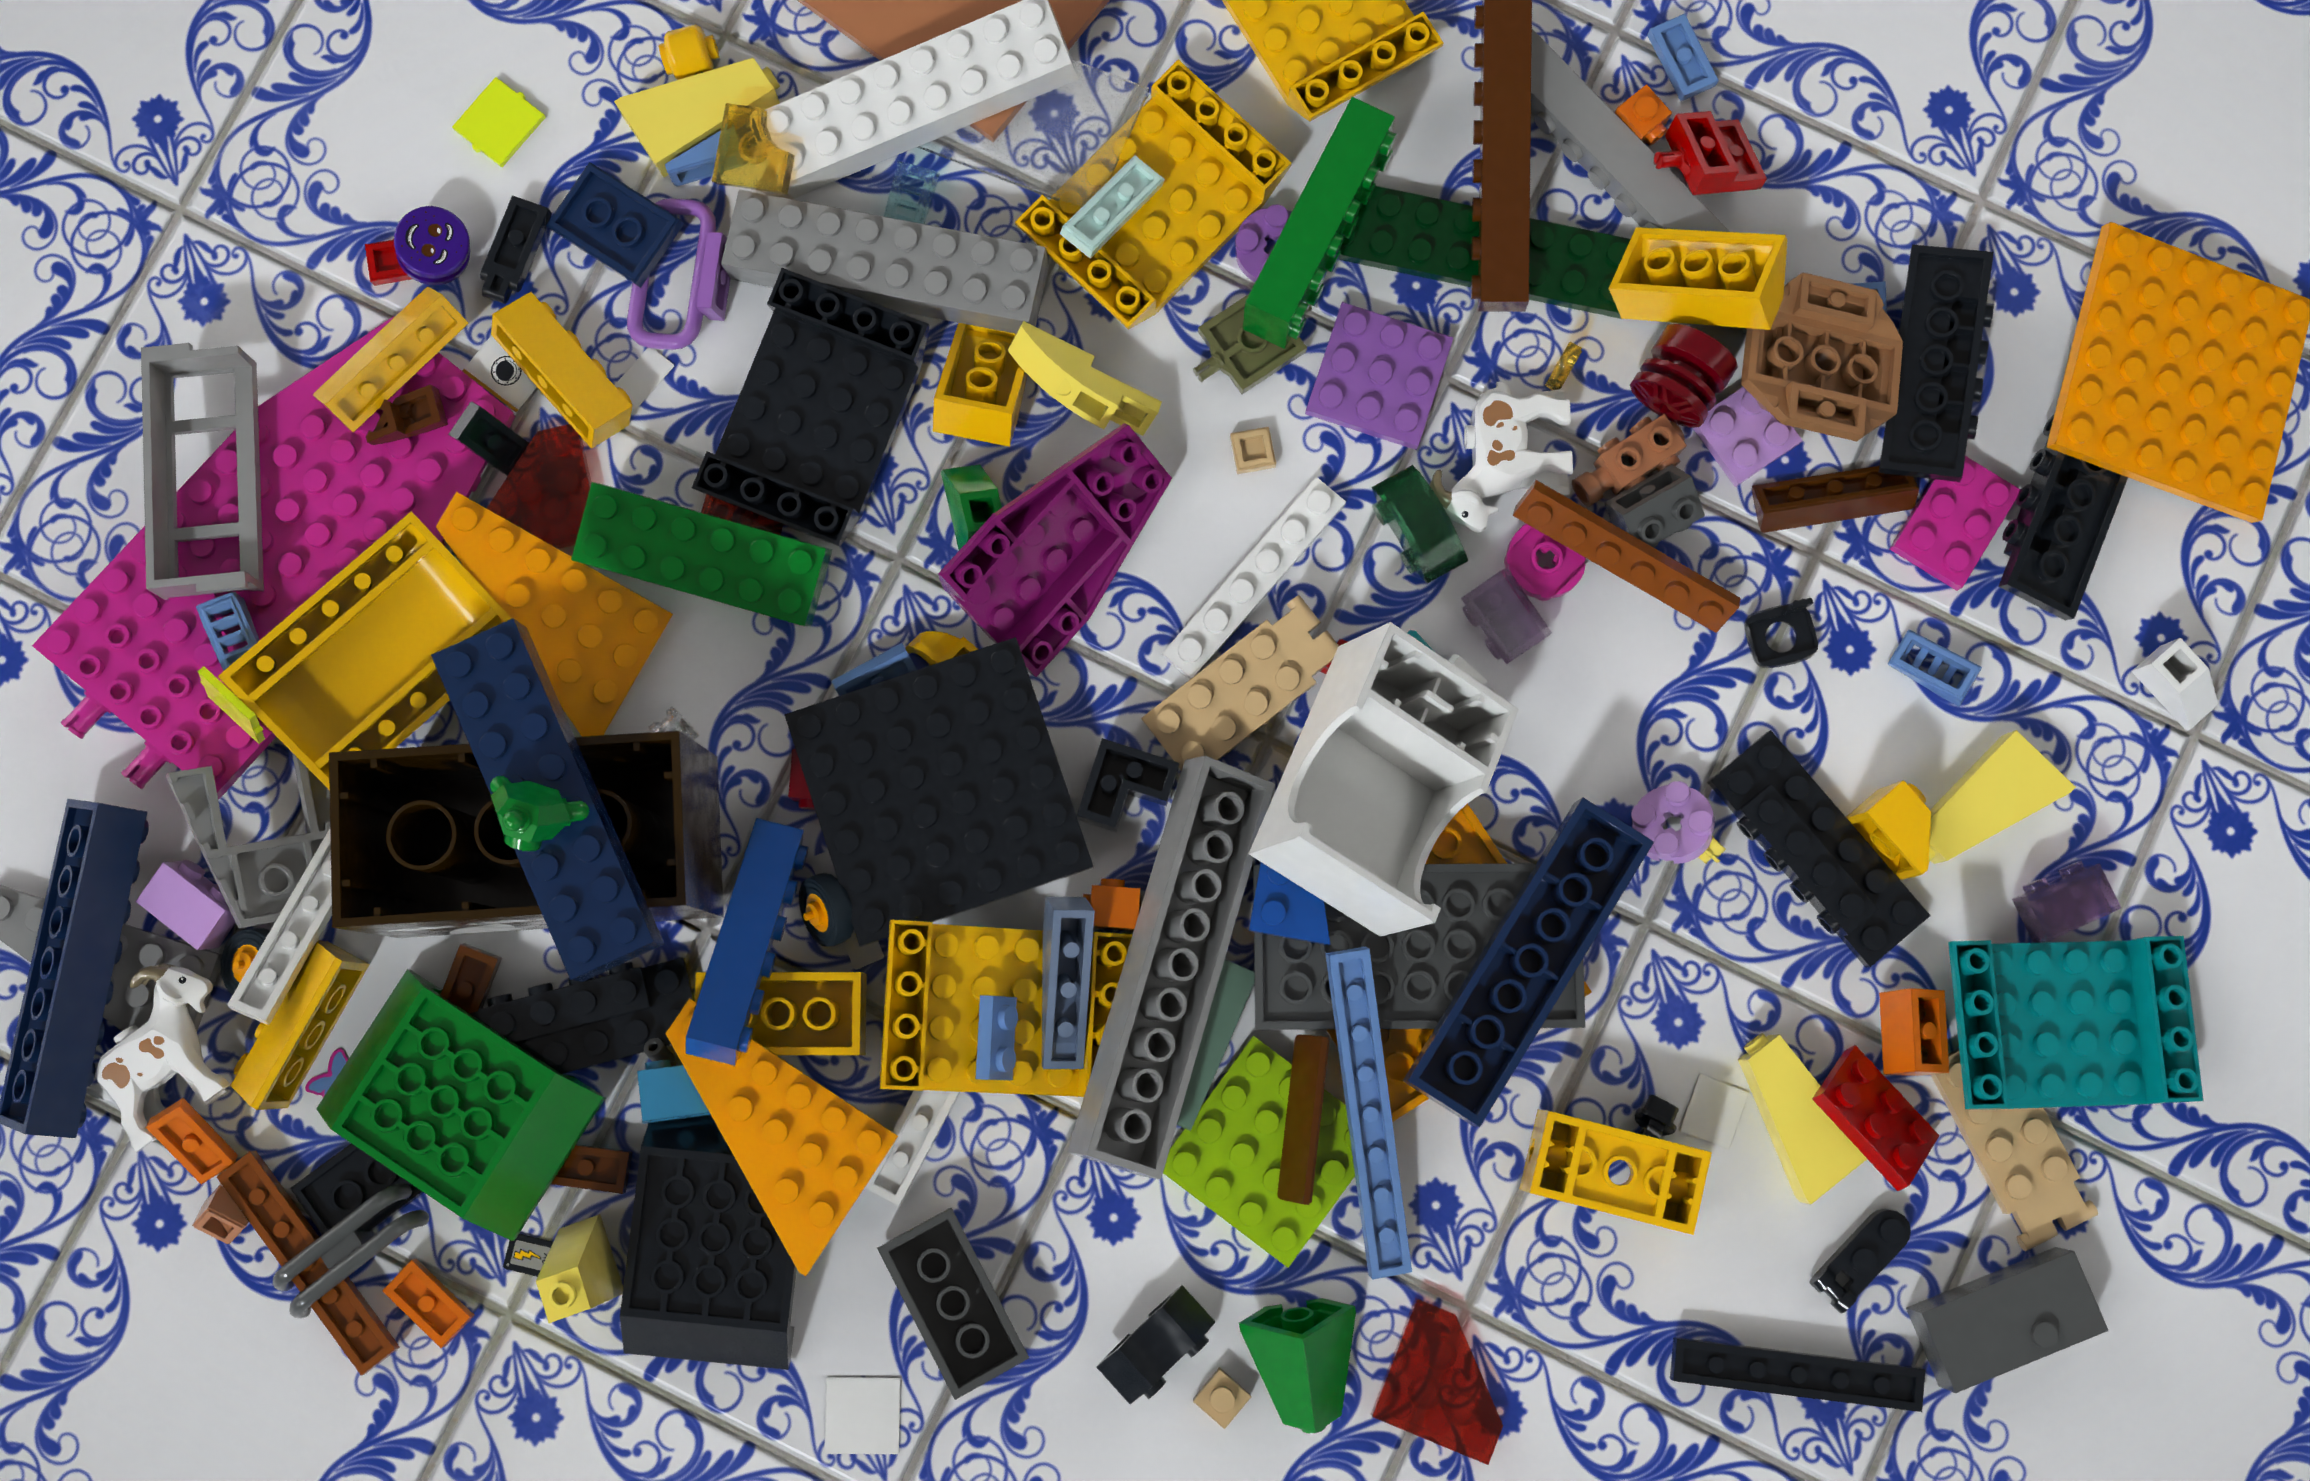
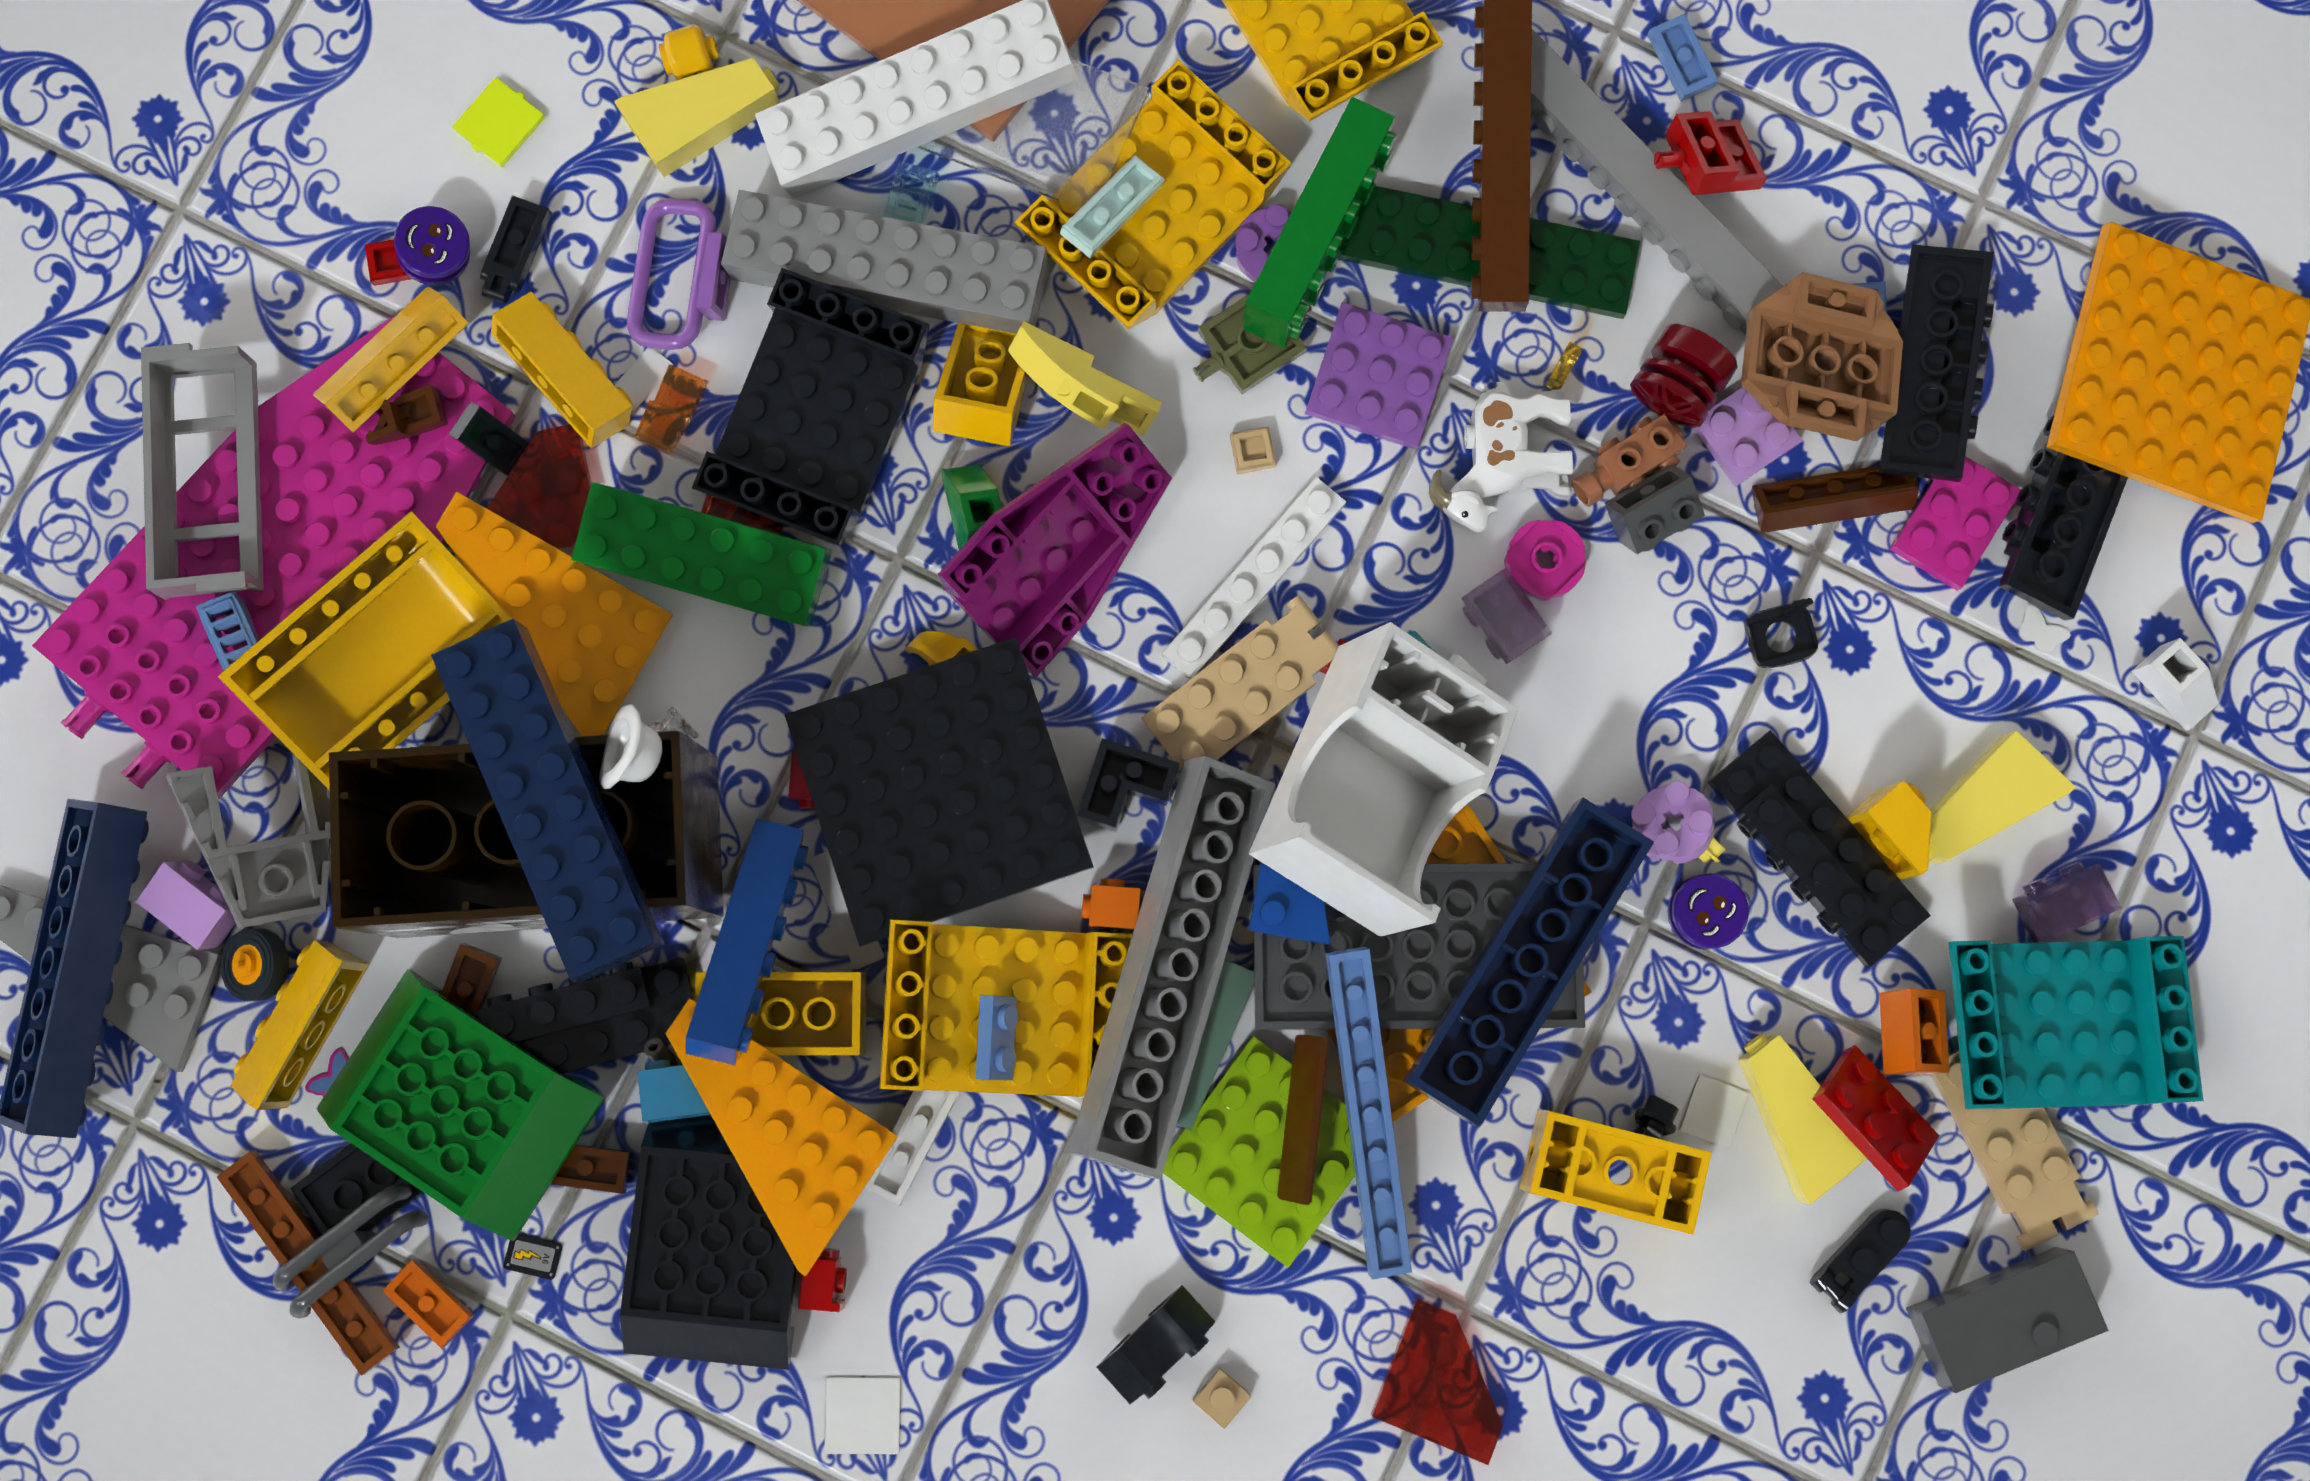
(158, 1051): white animal -> none
(191, 1141): orange plate -> none
(220, 1217): nougat slope -> none
(231, 705): neon yellow piece -> none
(288, 941): white plate -> none
(500, 375): white sticker -> none
(532, 812): green rock -> none
(578, 1270): light yellow slope -> none
(615, 224): dark blue tile -> none
(630, 749): none -> white hat
(672, 409): none -> clear orange slope
(694, 163): medium blue slope -> none
(748, 155): clear yellow tile -> none
(823, 1283): none -> red brick
(826, 909): black wheel -> none
(878, 669): medium blue plate -> none
(953, 1303): dark grey brick -> none
(1065, 980): sand blue slope -> none
(1303, 1359): green slope -> none
(1419, 524): clear green brick -> none
(1626, 556): dark orange plate -> none
(1645, 115): orange brick -> none
(1701, 277): yellow slope -> none
(1708, 911): none -> dark purple head
(1797, 1374): black plate -> none
(1954, 661): medium blue slope -> none
(2036, 630): none -> white sticker

